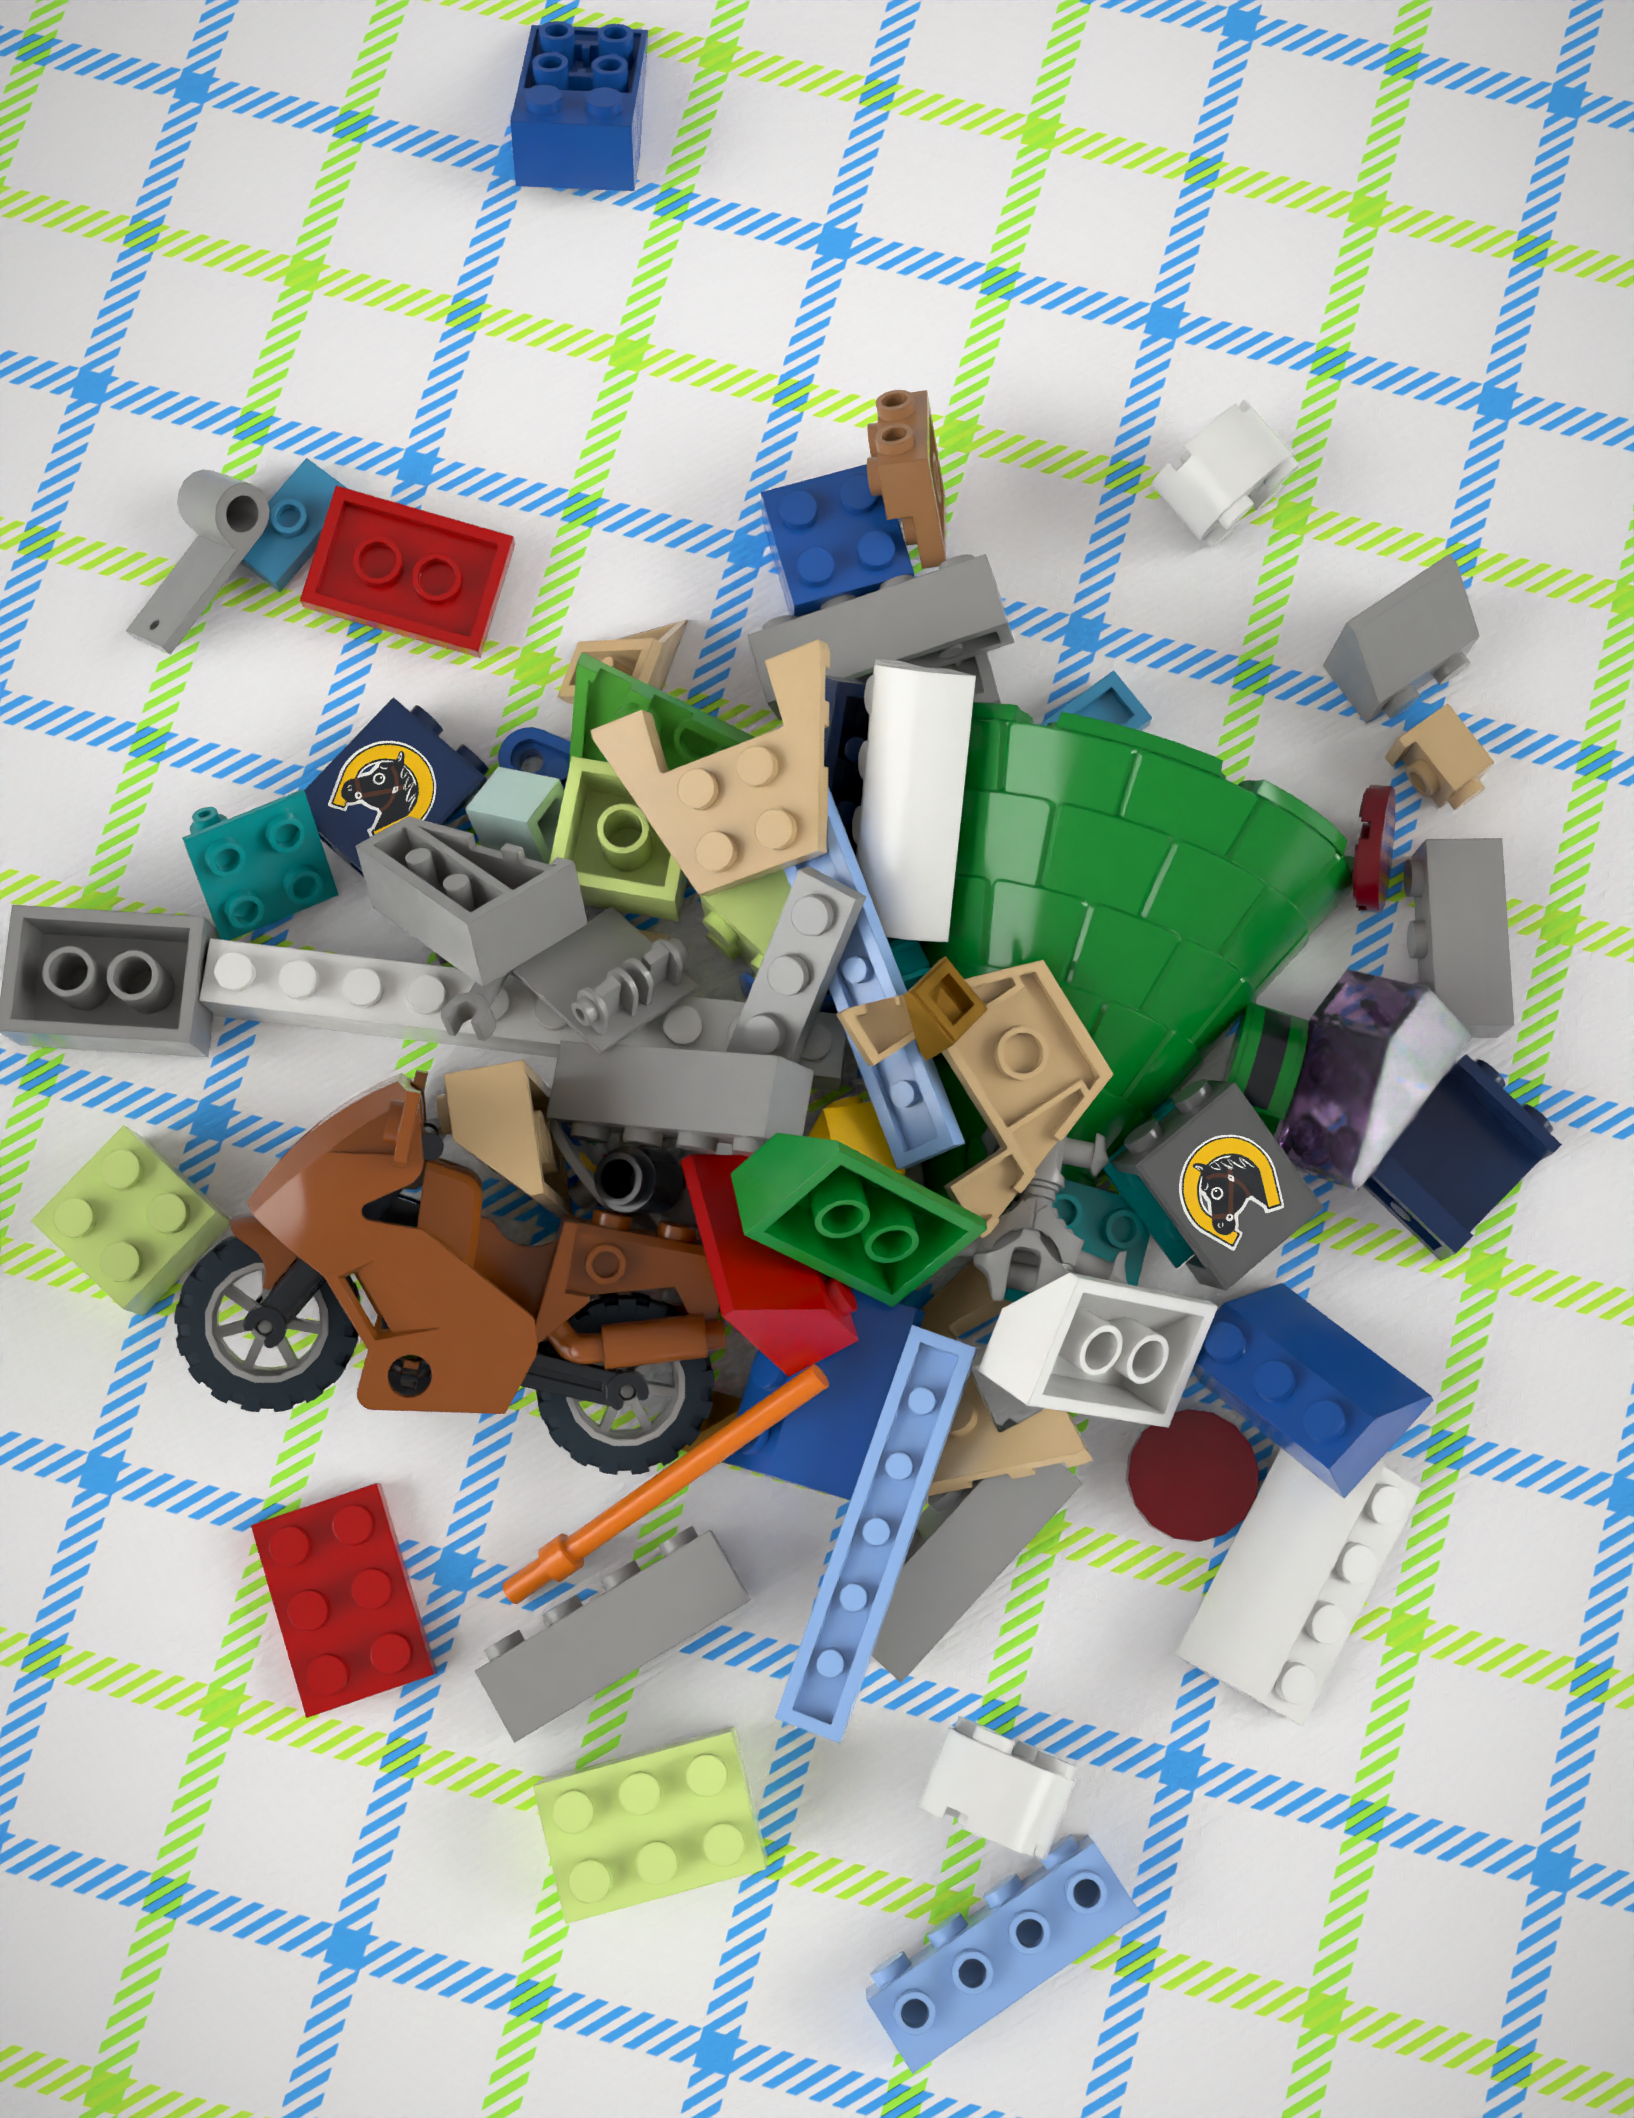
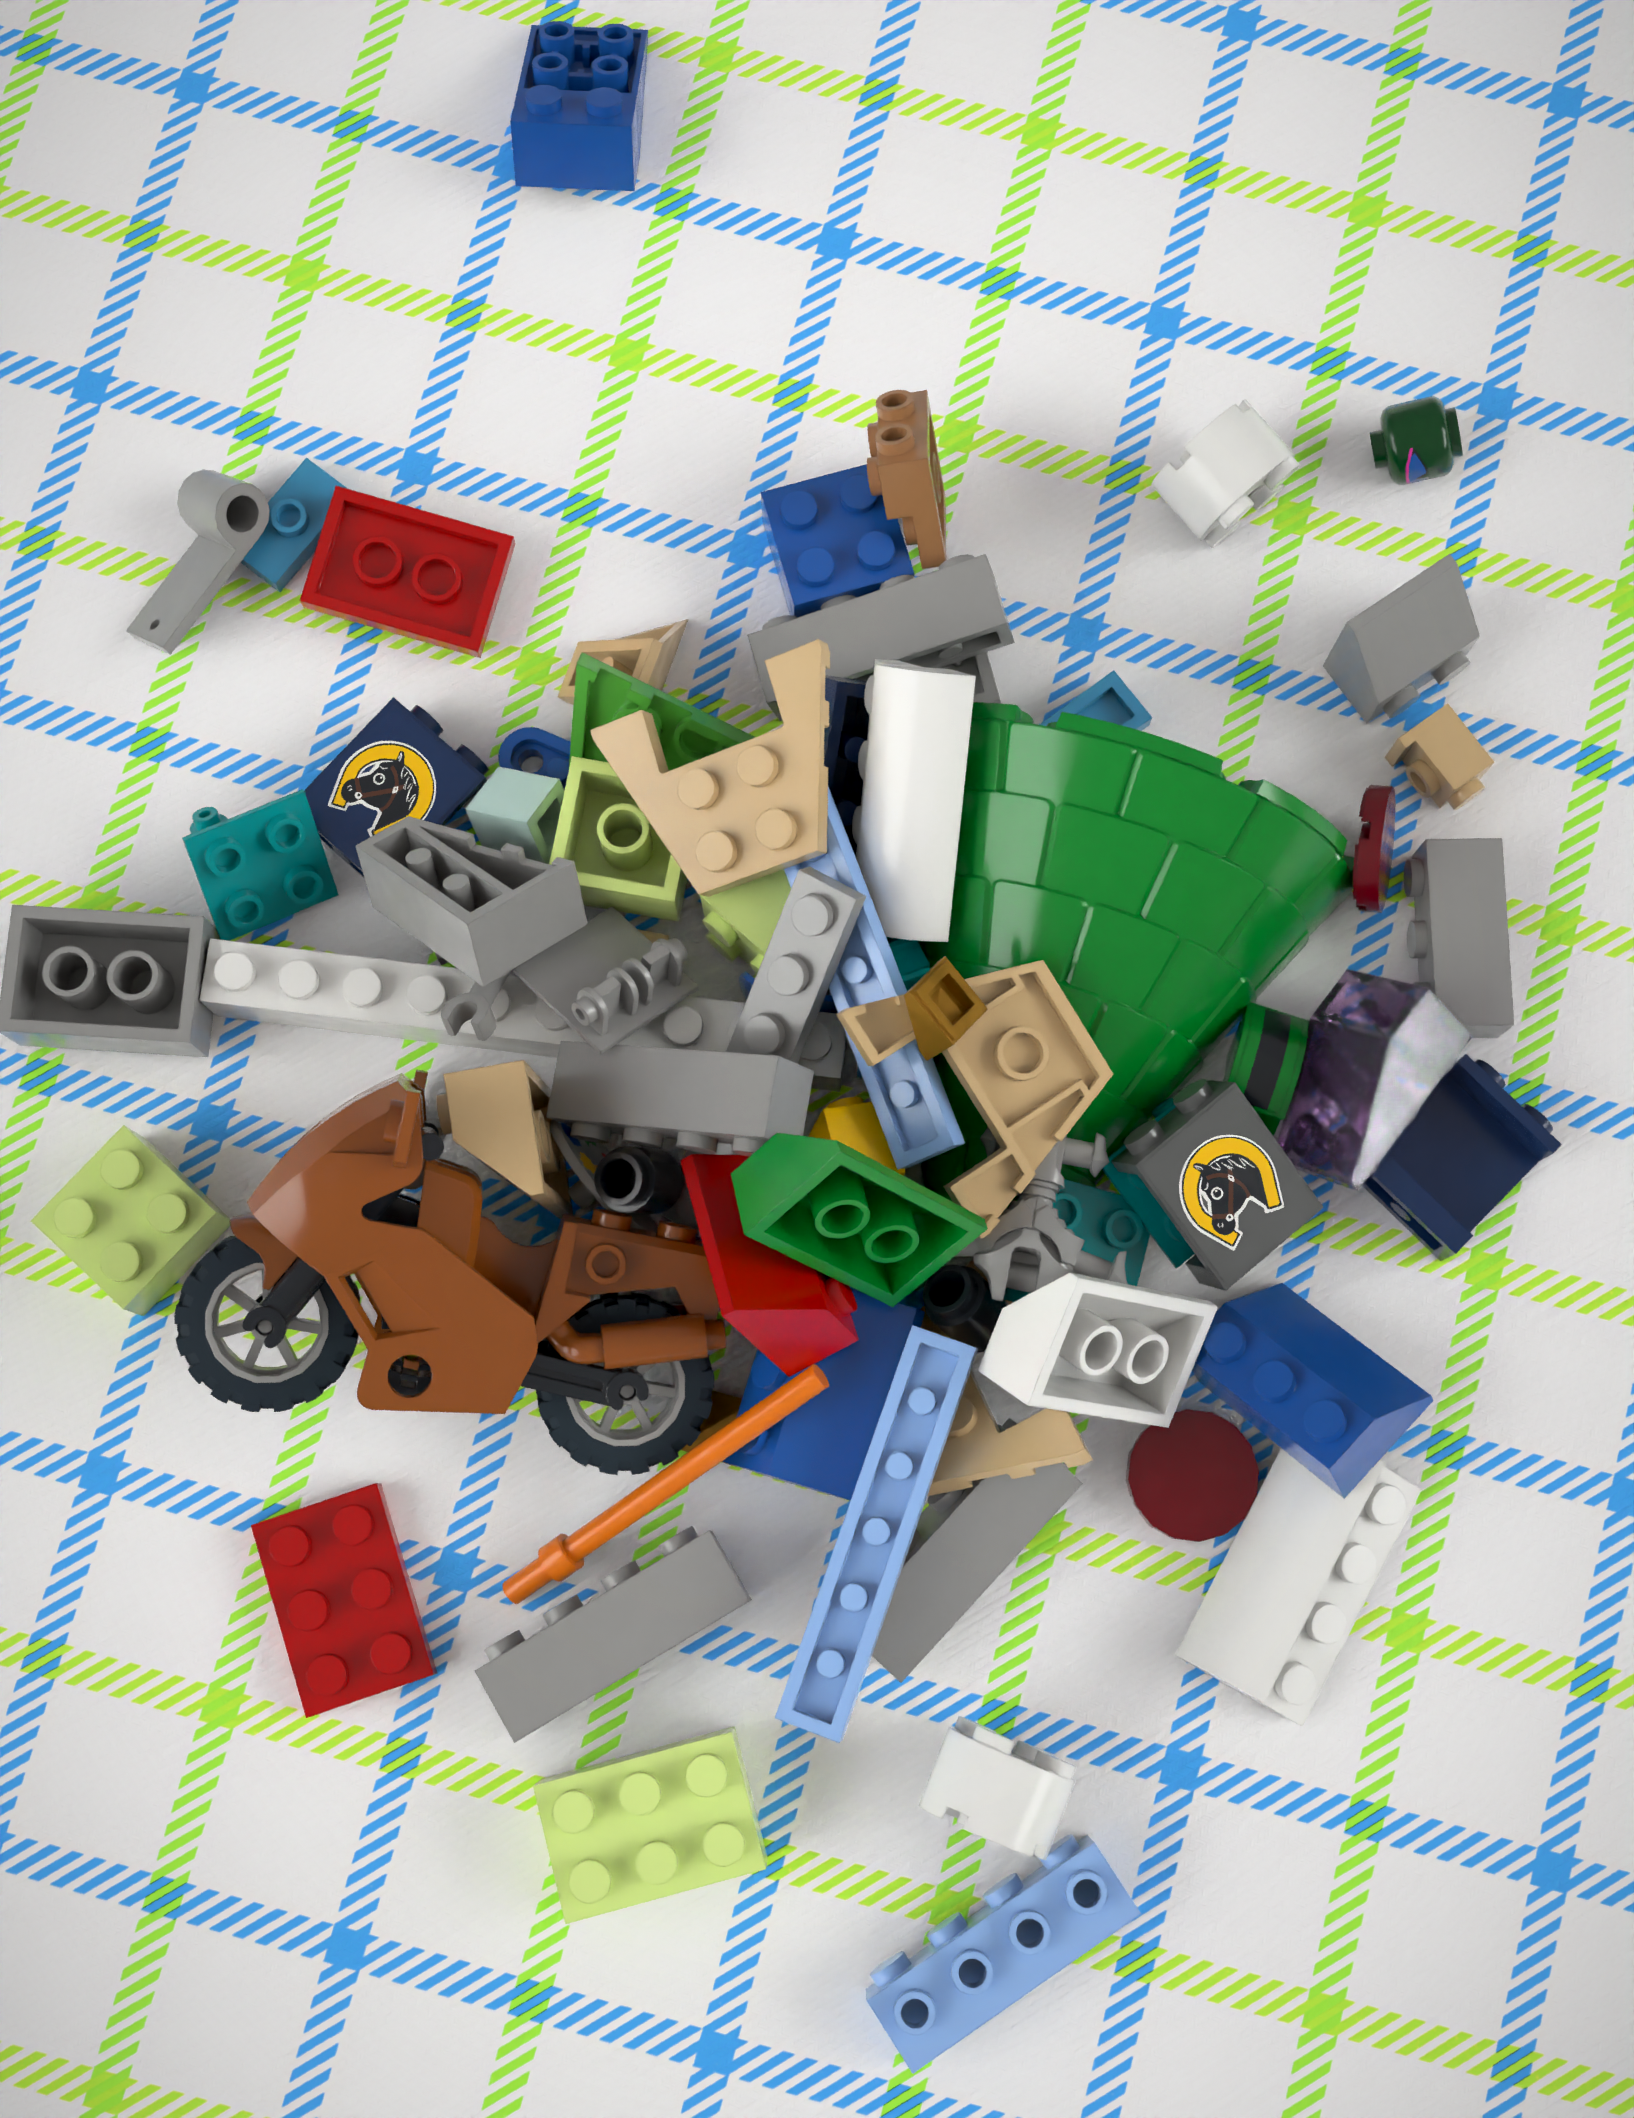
(962, 1305): none -> black brick
(1417, 440): none -> dark green head

